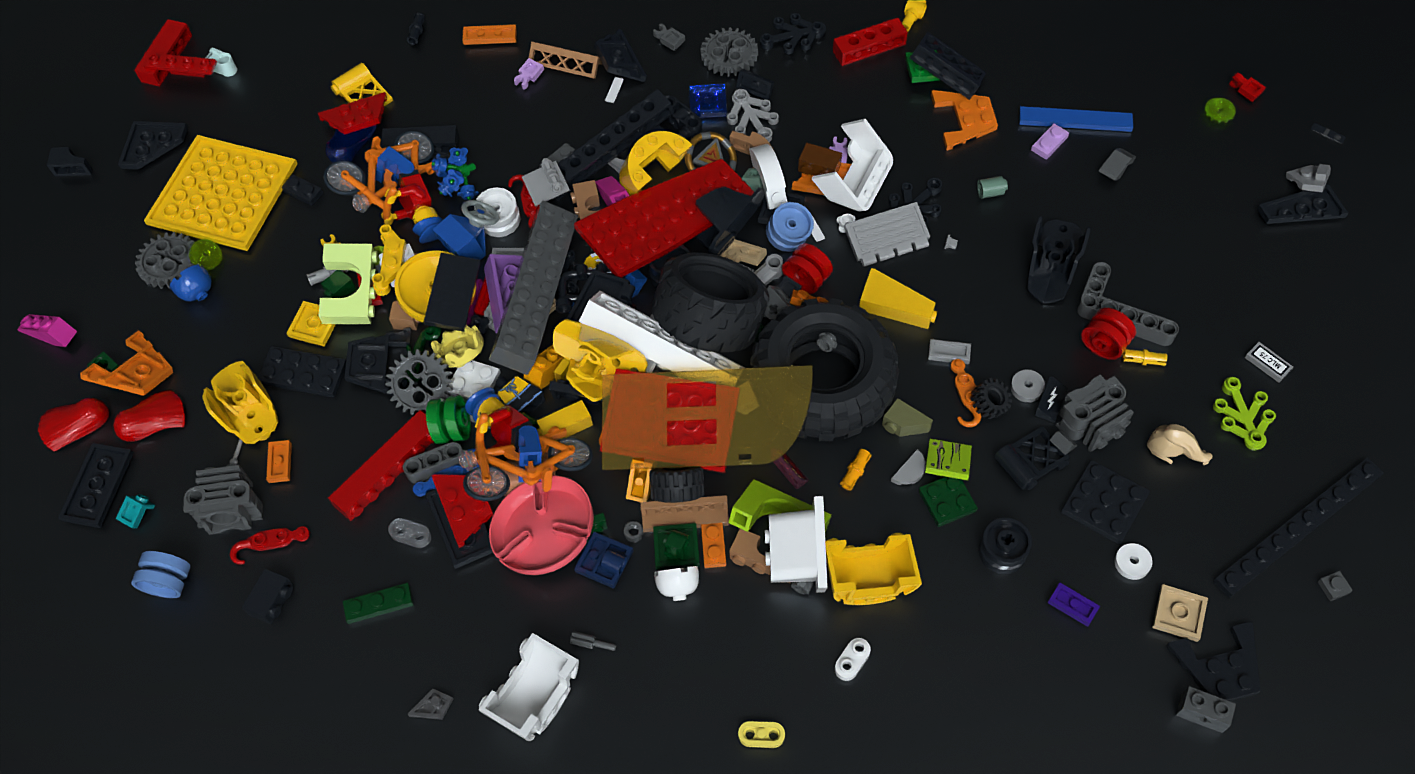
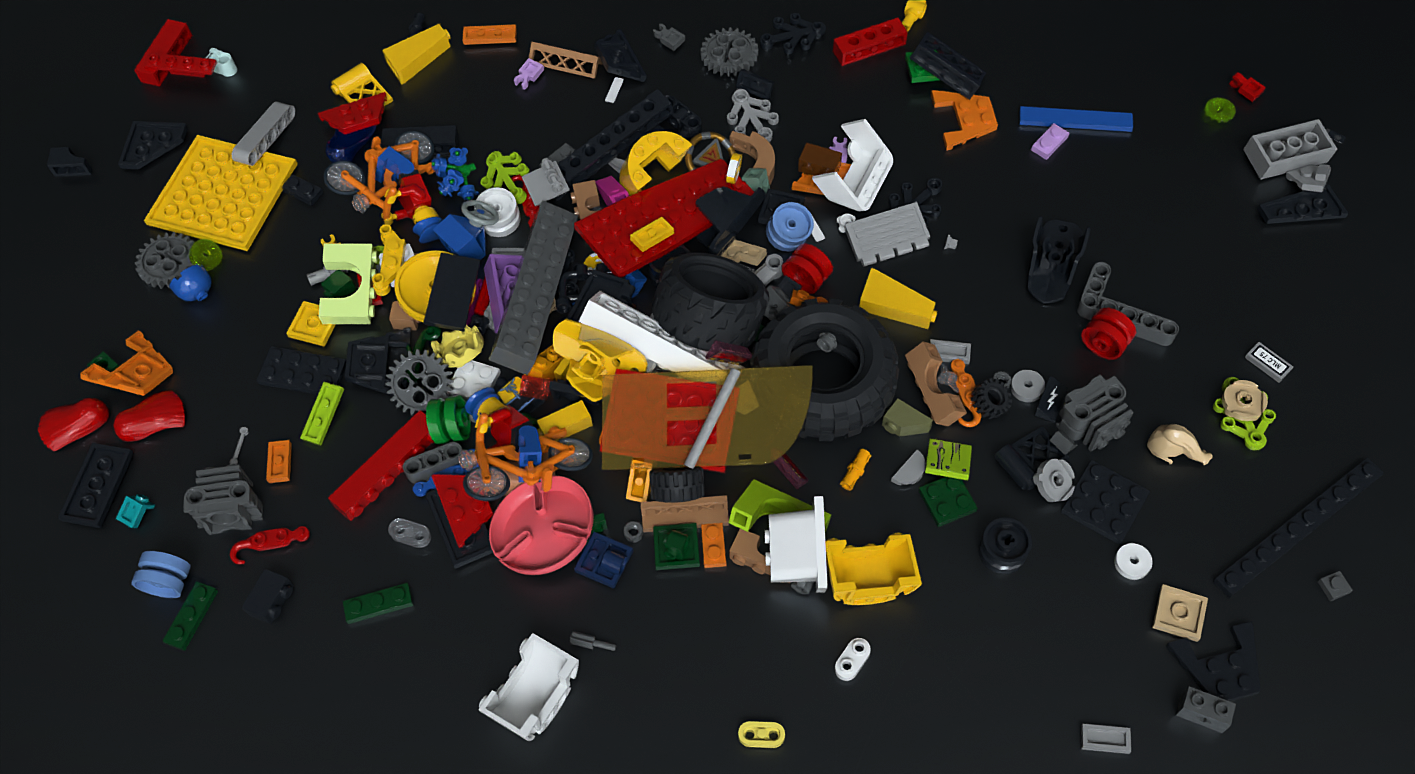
(48, 329): dark pink slope -> none
(190, 616): none -> dark green plate
(241, 403): yellow piece -> none
(263, 133): none -> light grey beam
(322, 413): none -> lime tile
(416, 52): none -> yellow slope
(432, 706): flat silver piece -> none
(495, 162): none -> lime plant
(535, 387): none -> clear red bracket
(652, 234): none -> yellow plate
(677, 582): white cylinder -> none
(708, 100): clear blue plate -> none
(712, 418): none -> light grey piece
(728, 353): none -> clear pink slope
(734, 168): none -> piece
(771, 175): white arch -> none
(924, 363): none -> medium nougat arch
(948, 378): none -> clear piece
(991, 187): sand green brick -> none
(1004, 376): none -> dark grey axle
(1045, 480): none -> light grey plate
(1073, 604): dark purple plate -> none
(1105, 738): none -> light grey tile
(1117, 163): dark grey slope -> none
(1144, 357): yellow pin -> none
(1244, 412): none -> tan plate
(1289, 149): none -> light grey brick

